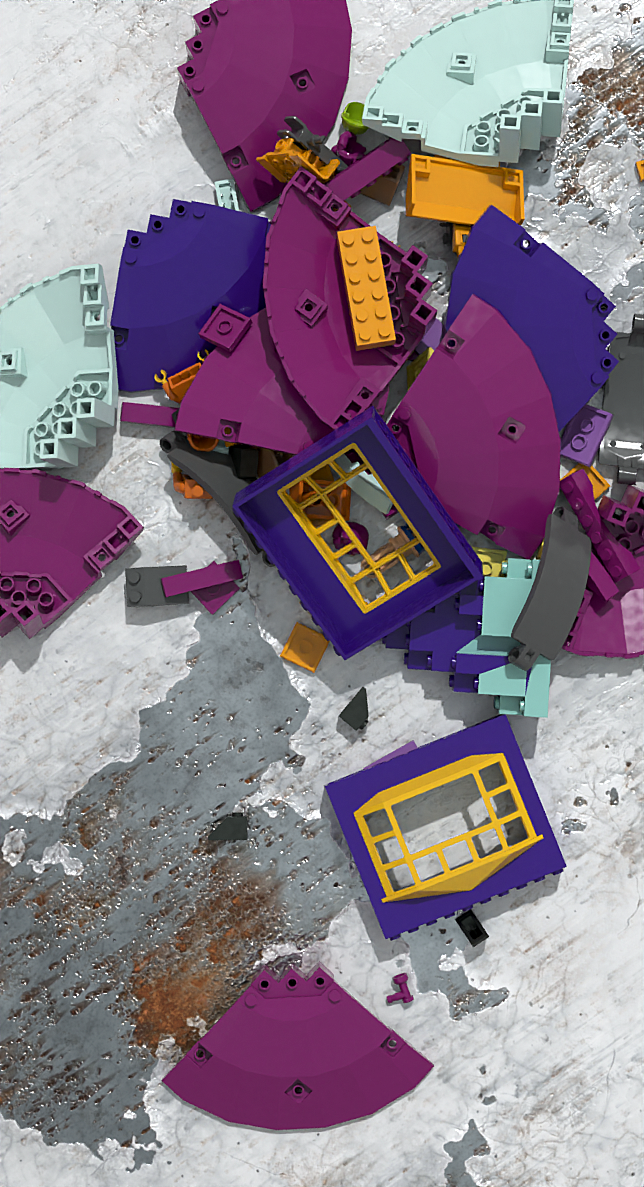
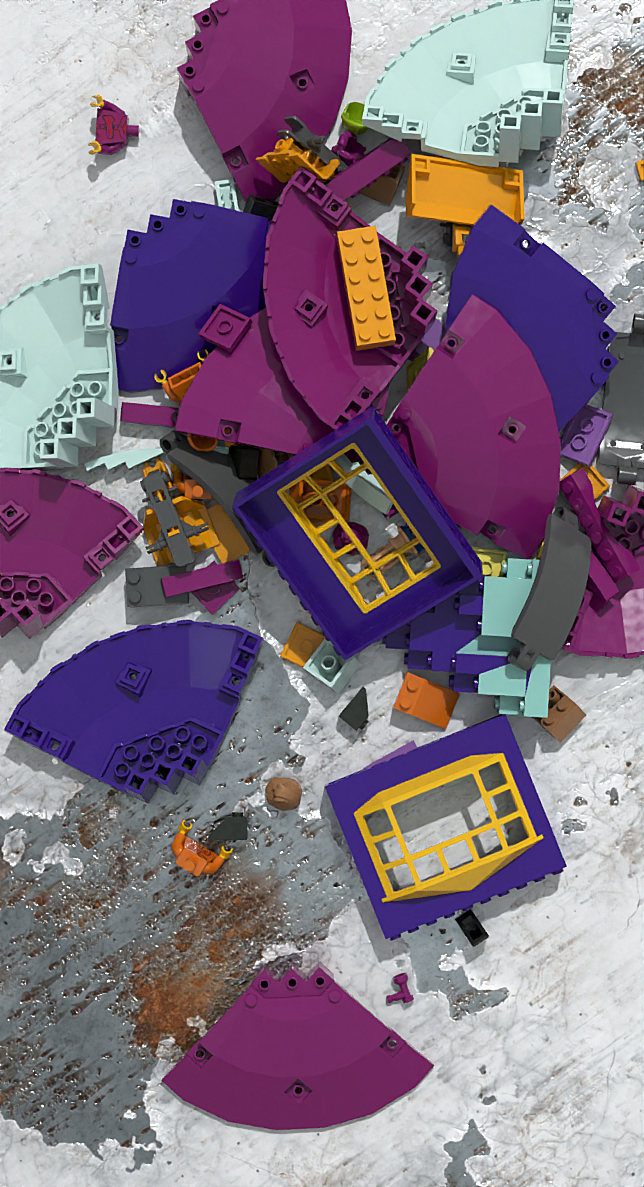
(111, 128): none -> magenta torso
(132, 458): none -> light aqua slope
(148, 727): none -> dark purple panel
(175, 526): none -> piece
(194, 856): none -> orange torso
(231, 541): none -> light orange tile
(261, 206): none -> pearl dark grey slope
(283, 793): none -> medium nougat hair
(331, 668): none -> light aqua slope
(426, 700): none -> orange slope
(562, 715): none -> medium nougat slope

